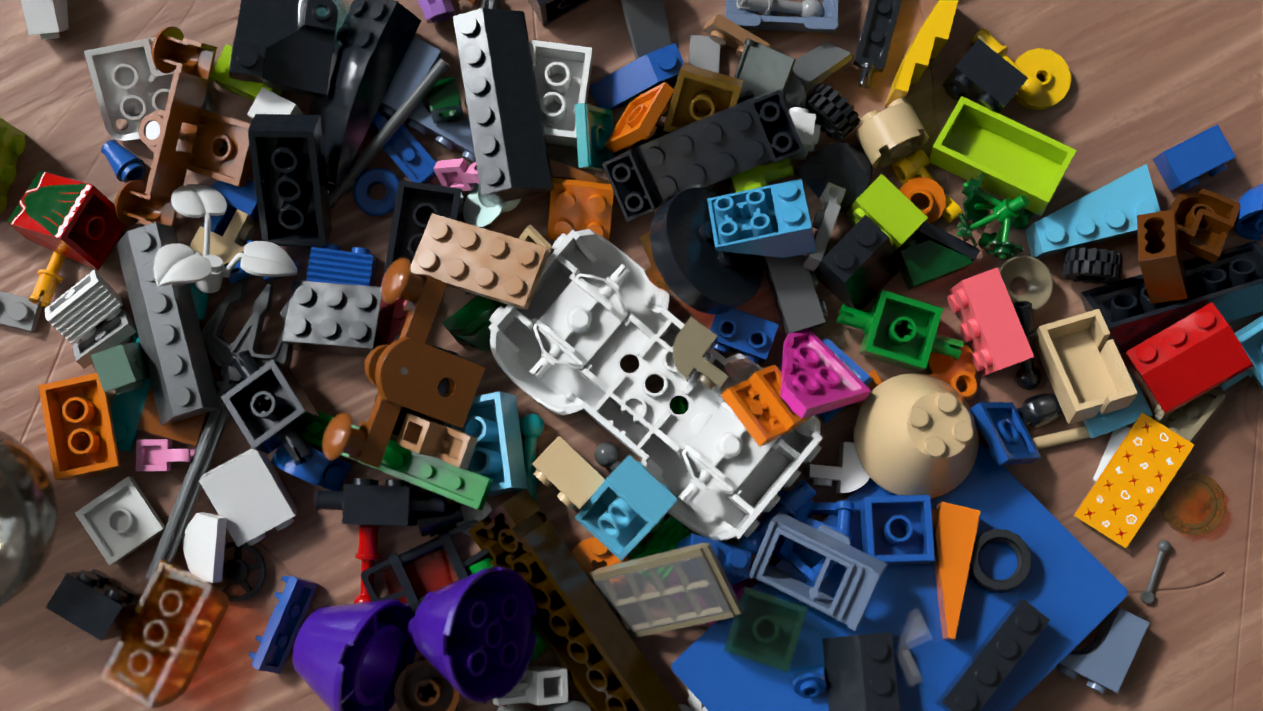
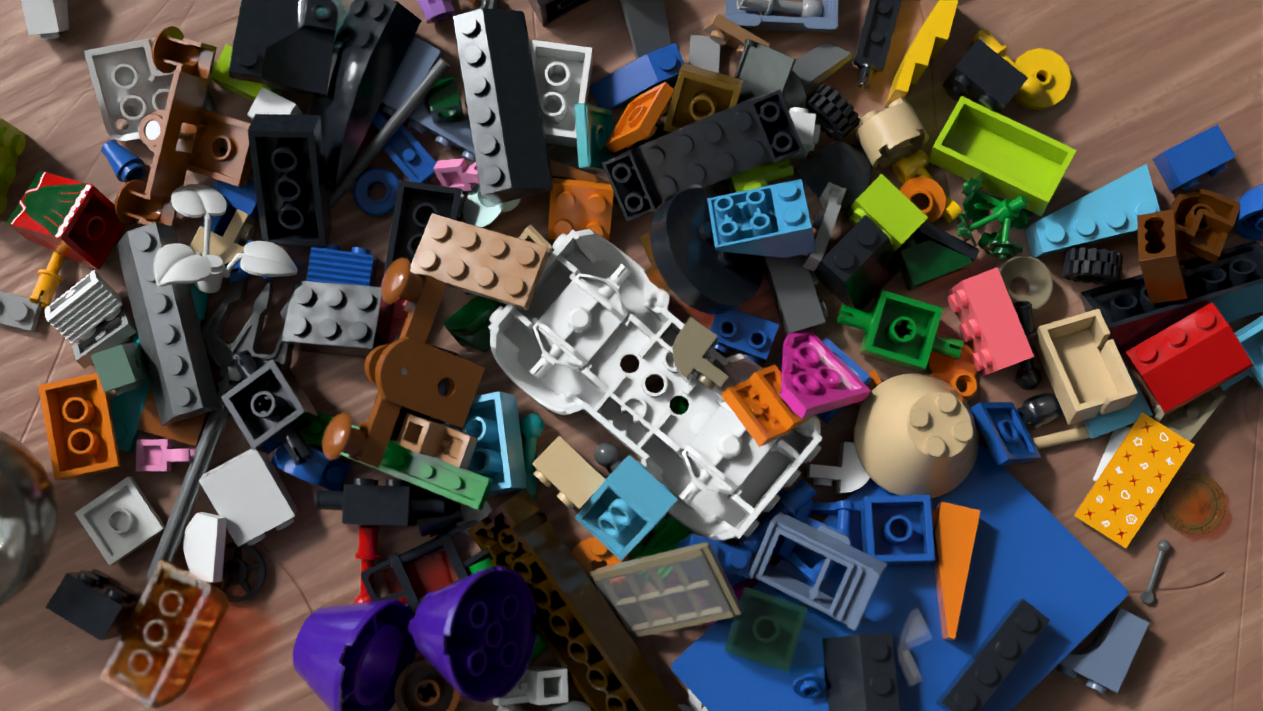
(283, 624): blue plate -> none
(1023, 561): black tyre -> none

